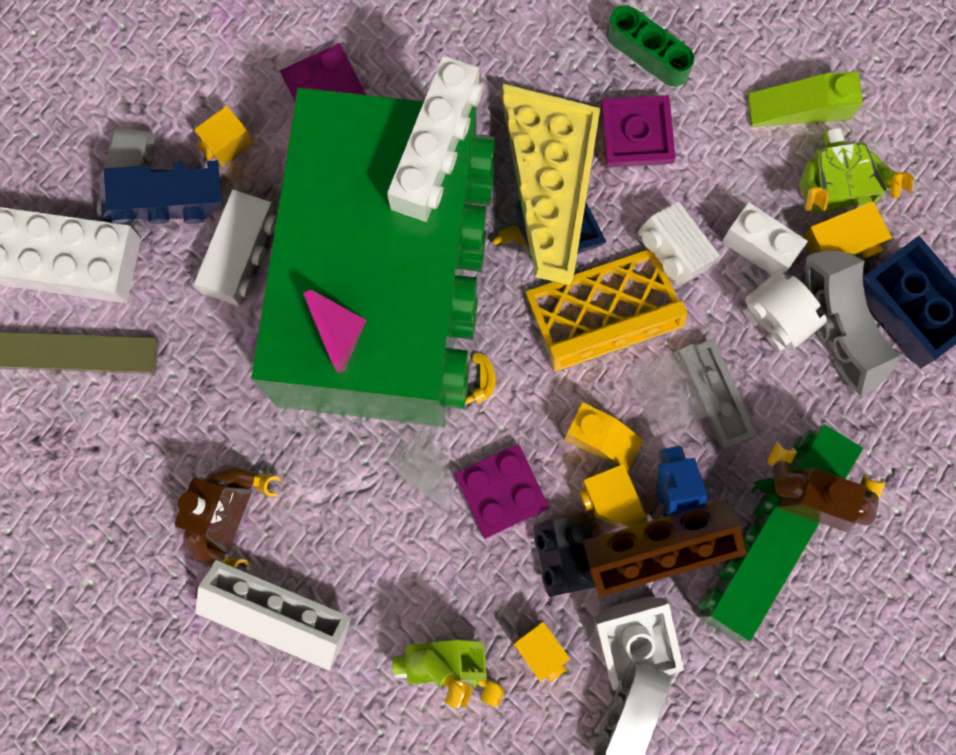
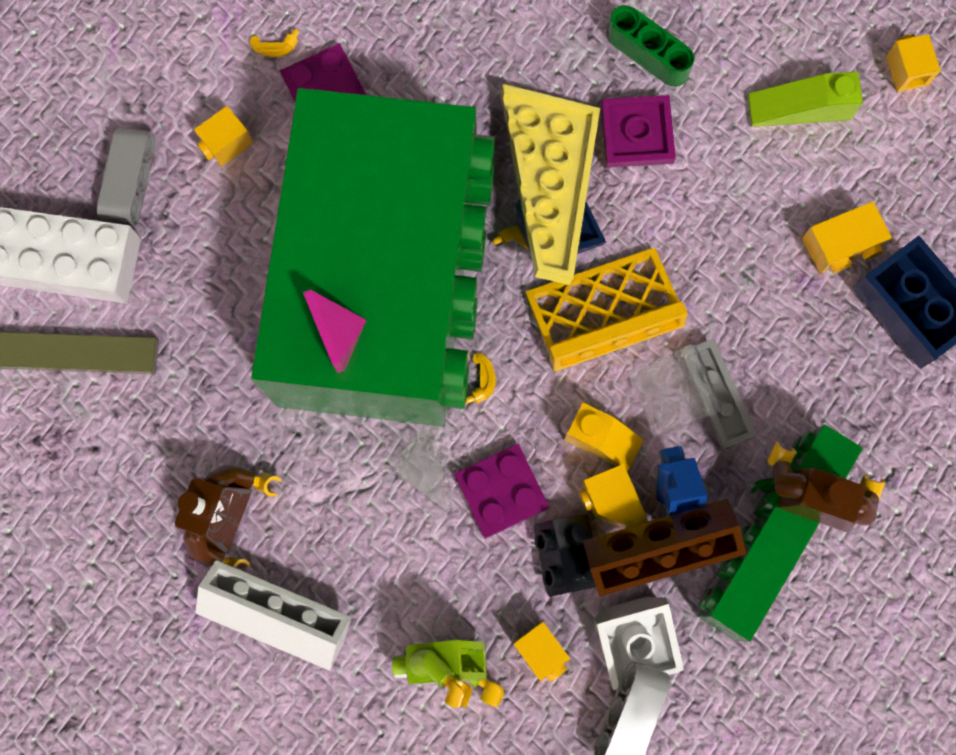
(160, 194): dark blue wedge -> none
(236, 248): white brick -> none
(275, 49): none -> yellow piece
(434, 139): white brick -> none
(678, 244): white brick -> none
(764, 240): white brick -> none
(784, 310): white brick -> none
(848, 176): lime torso -> none
(861, 350): light grey brick -> none
(912, 62): none -> yellow brick

